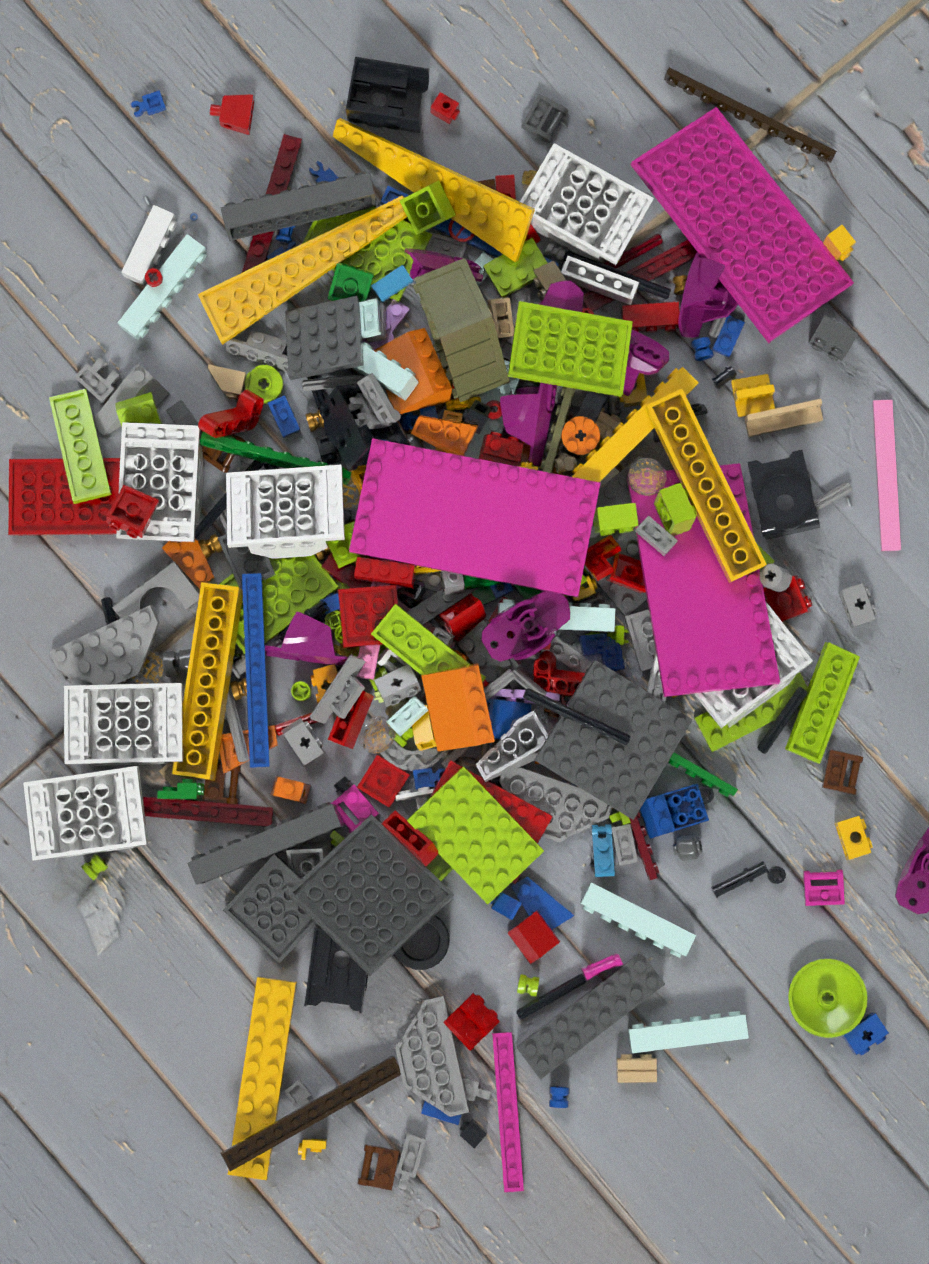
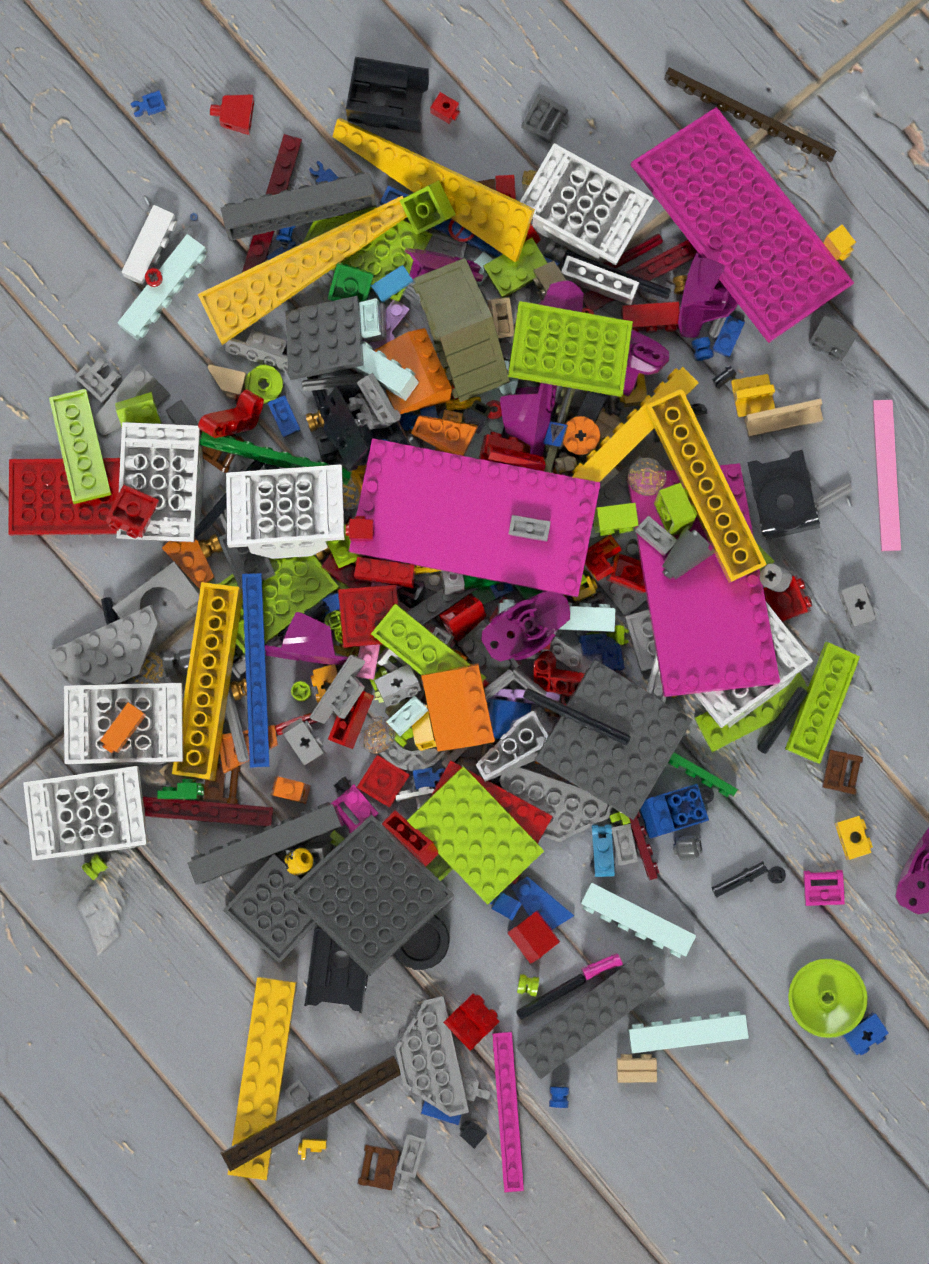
(122, 728): none -> orange brick
(298, 861): none -> yellow head
(360, 529): none -> red brick
(515, 458): none -> red plate
(529, 528): none -> light grey plate
(557, 431): none -> piece
(686, 554): none -> dark grey cone

